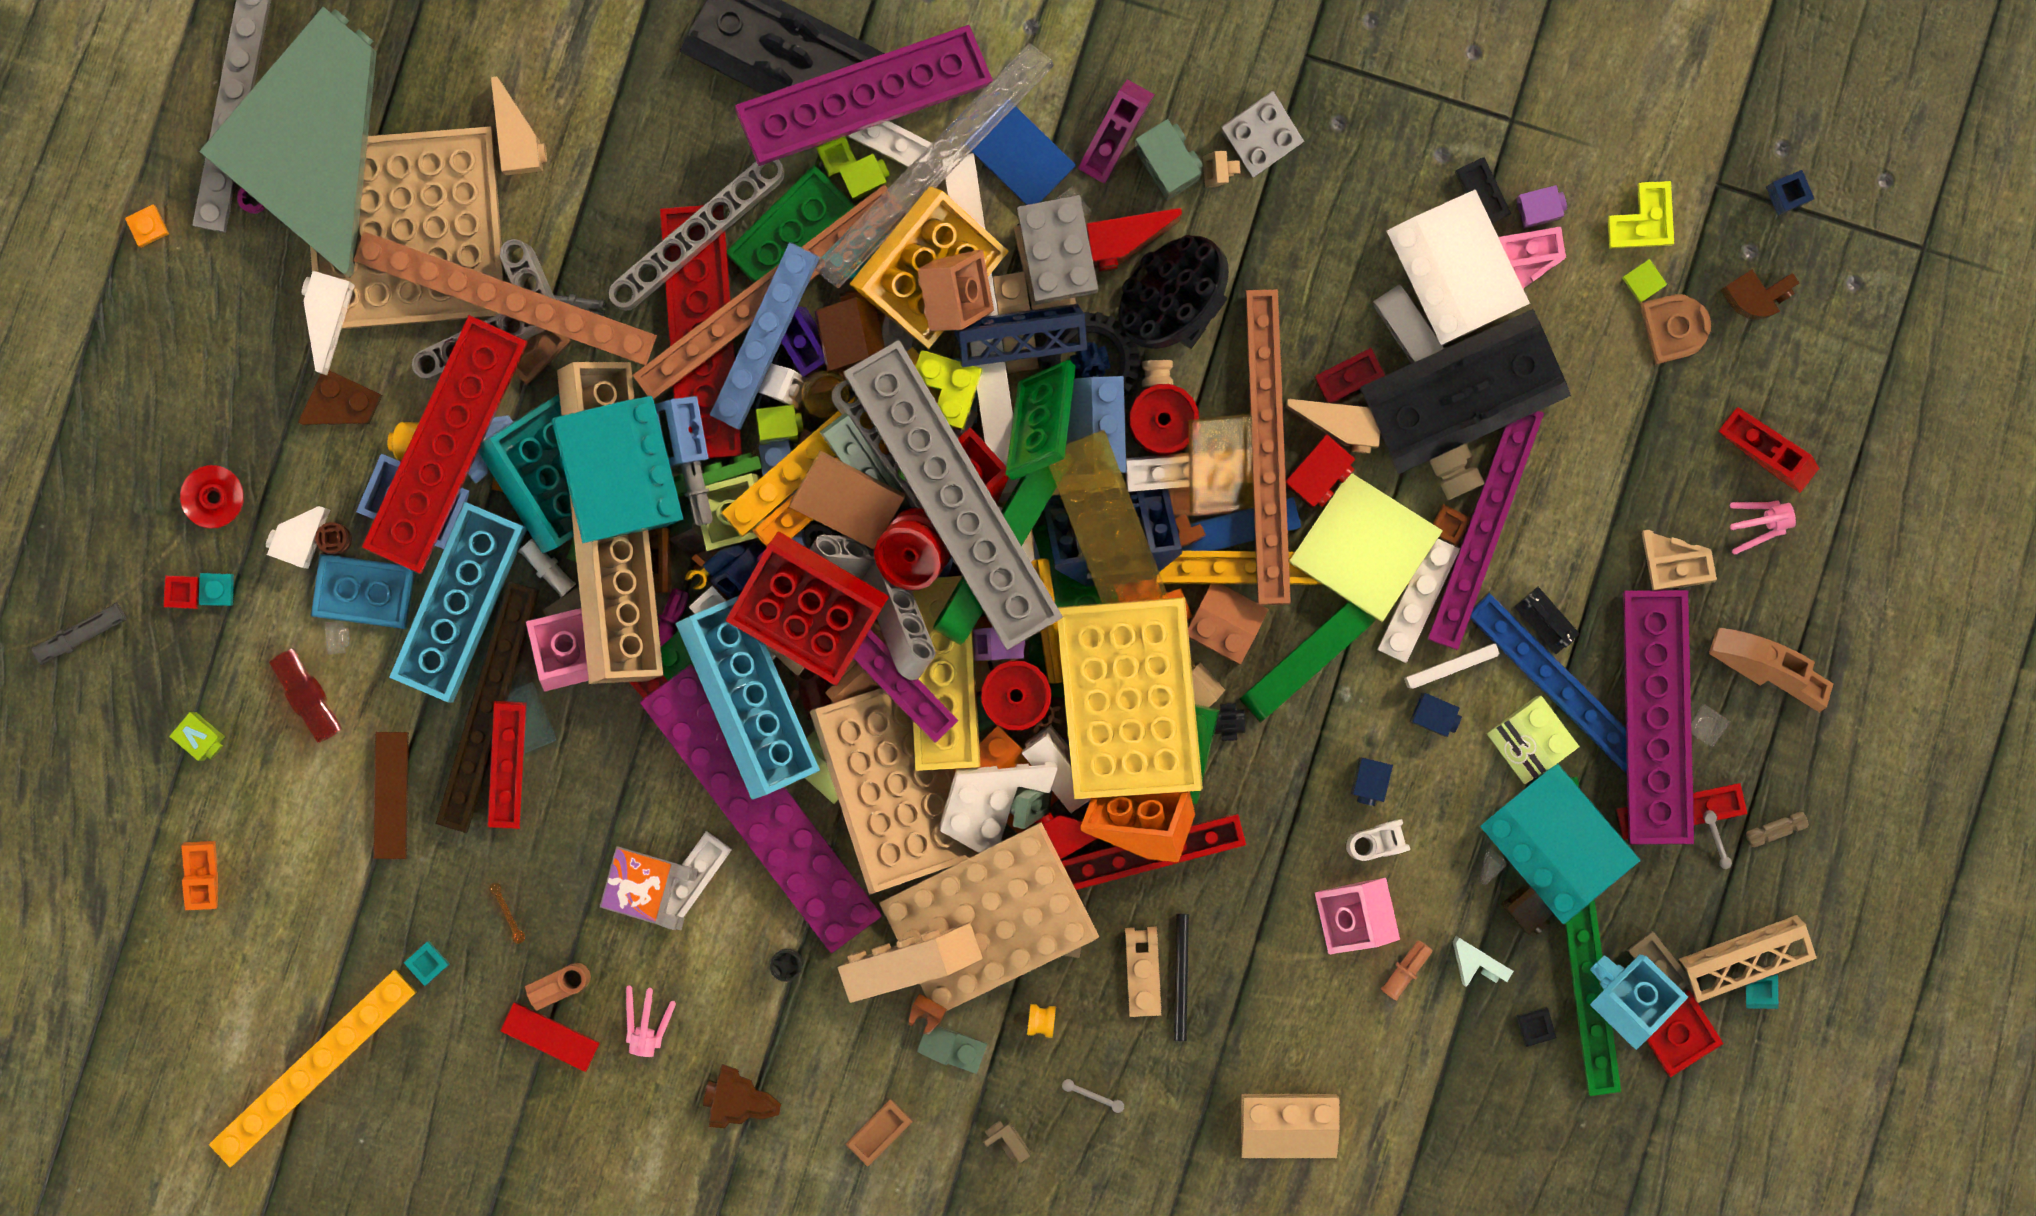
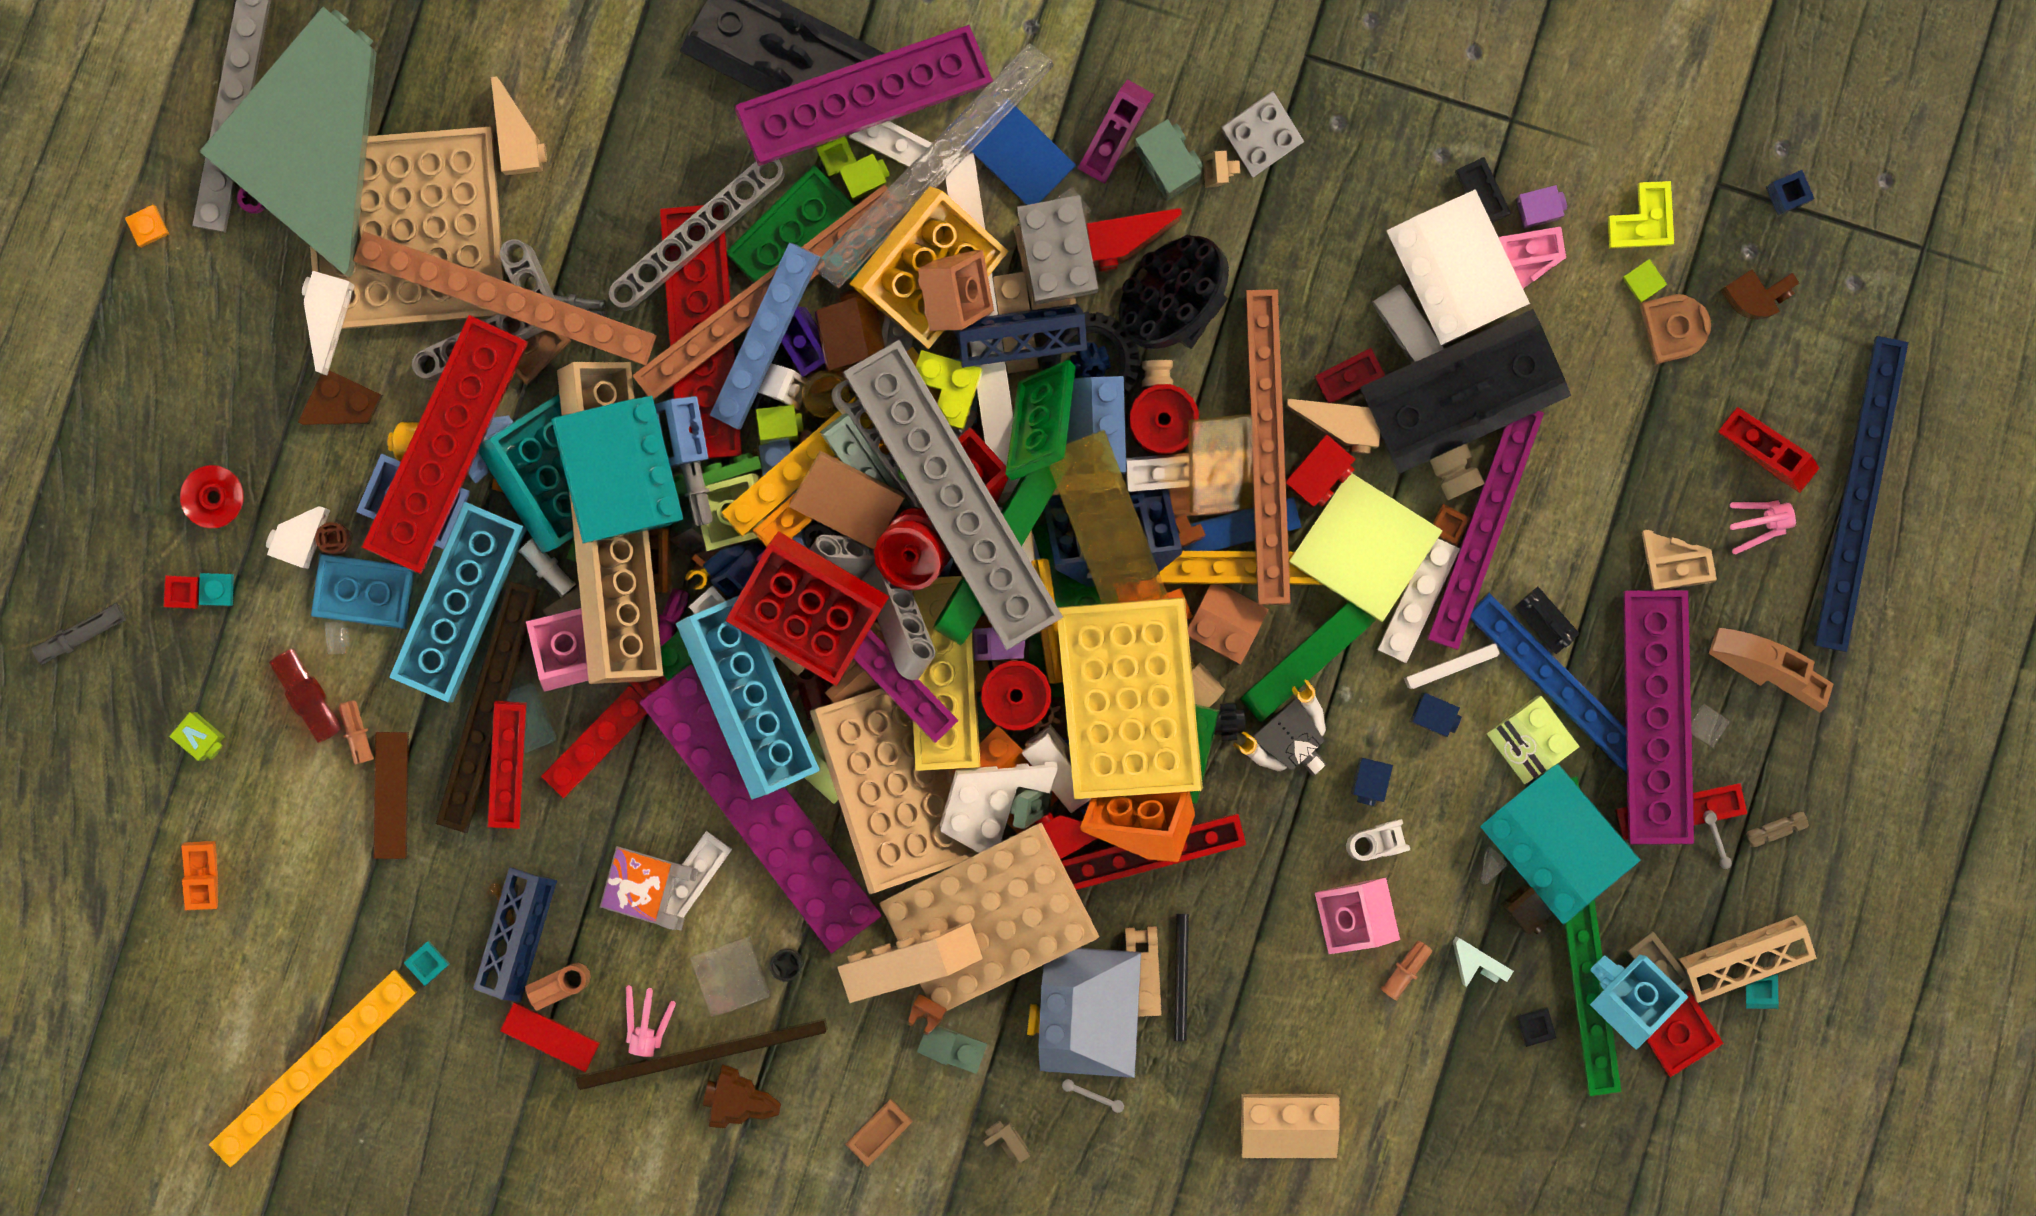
(355, 732): none -> nougat axle
(520, 938): none -> dark blue fence
(595, 742): none -> red plate
(701, 1054): none -> dark brown tile
(730, 976): none -> clear slope
(1090, 1013): none -> slope
(1290, 736): none -> torso
(1861, 494): none -> dark blue plate

